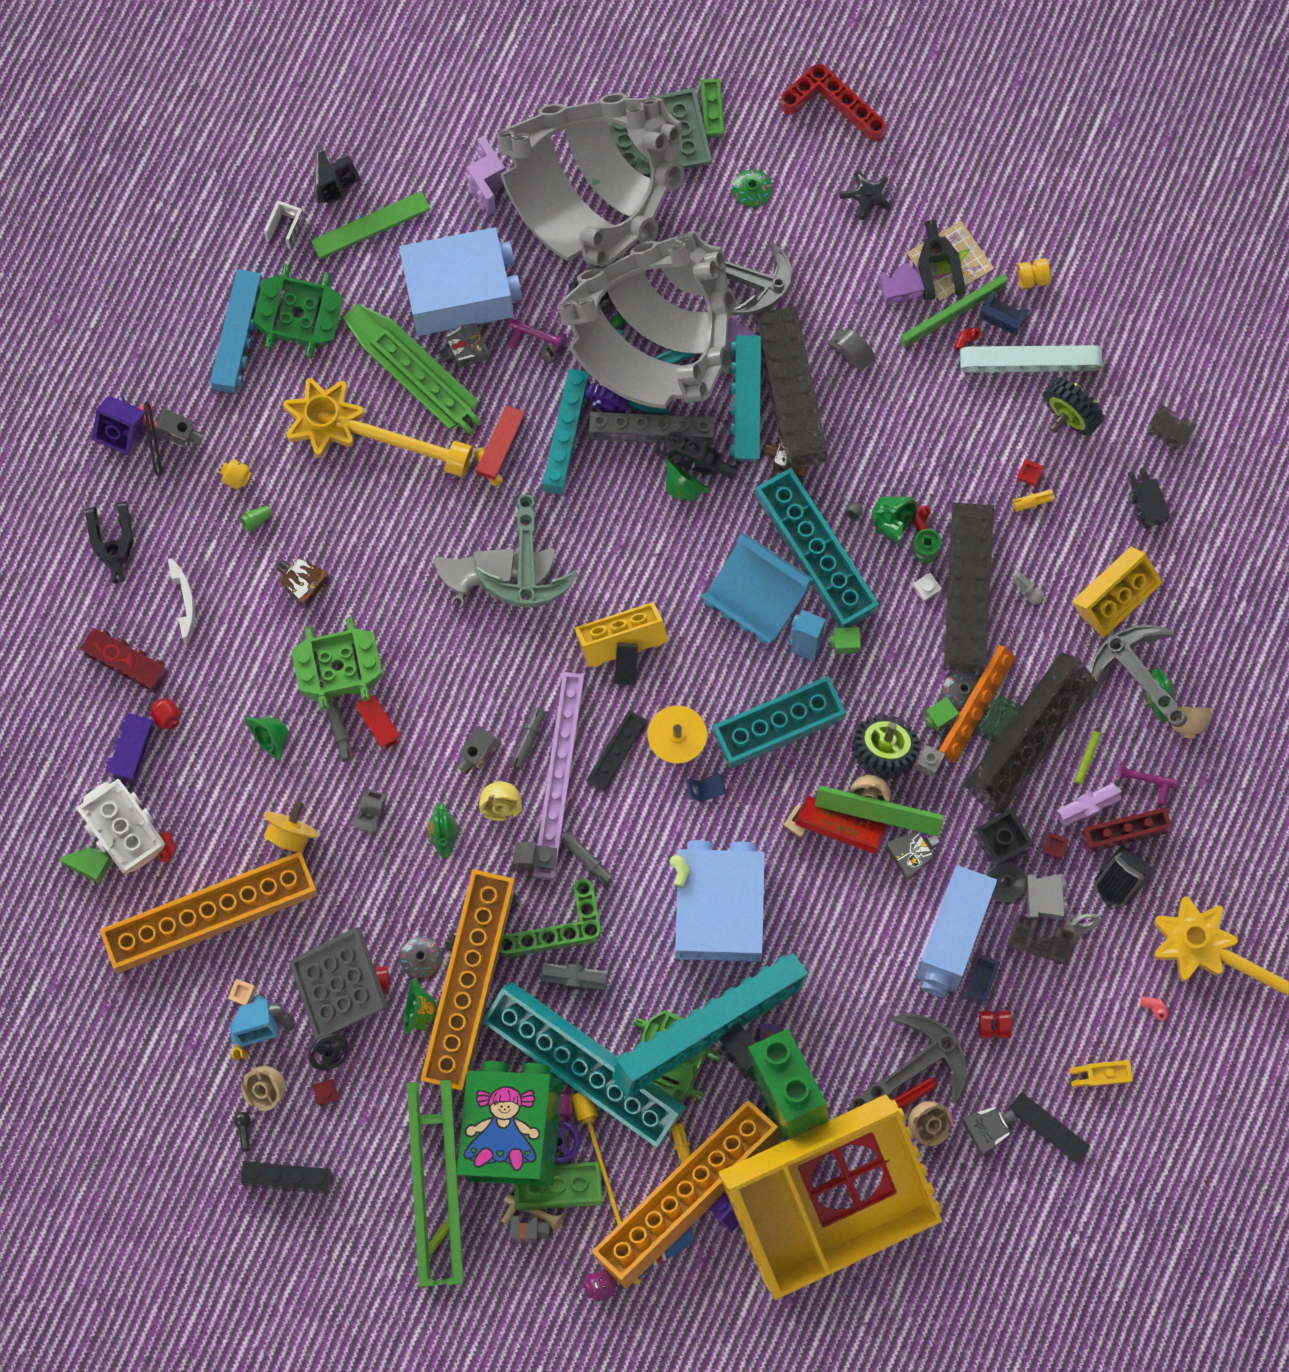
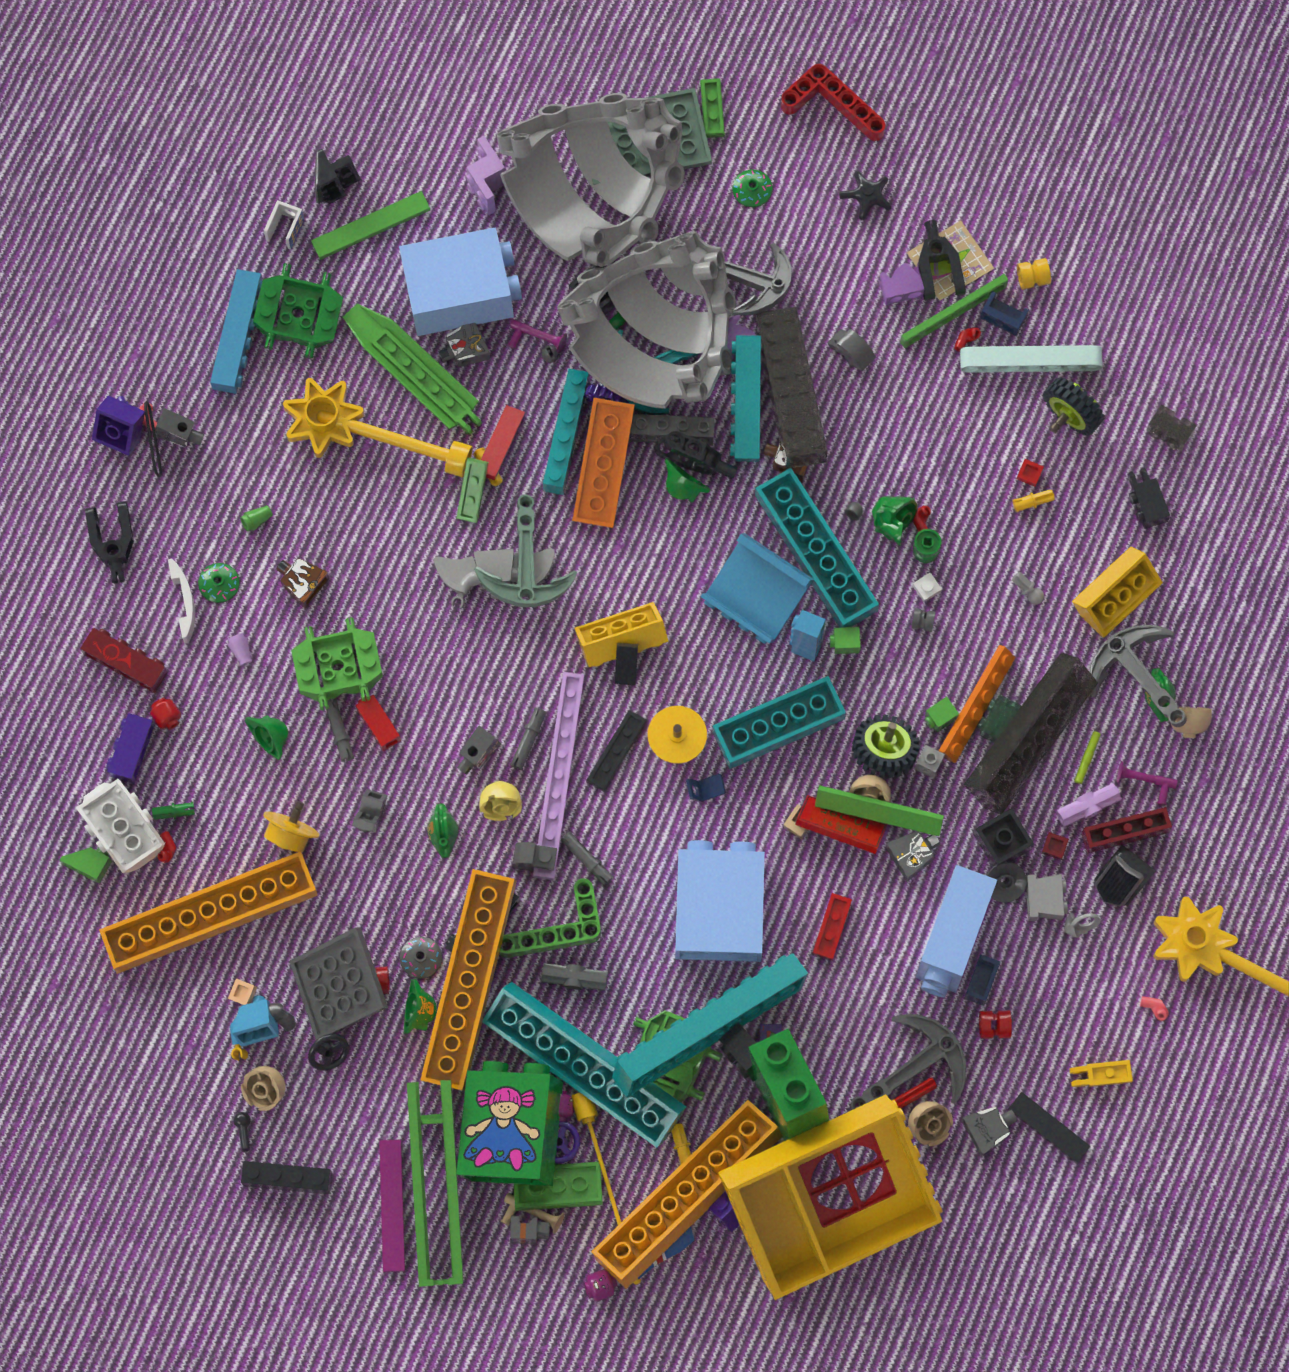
(172, 811): none -> green axle
(225, 589): none -> green dish
(235, 474): yellow head -> none
(240, 648): none -> lavender cone
(325, 1092): dark red plate -> none
(392, 1206): none -> magenta tile
(439, 1236): lime piece -> none
(472, 490): none -> bright green tile
(603, 462): none -> orange plate
(682, 870): yellowish green arm -> none
(832, 926): none -> red plate
(923, 620): none -> dark grey wheel
(952, 687): dark grey dish -> none
(968, 587): clear smoke brick -> none
(1057, 948): clear smoke arch -> none

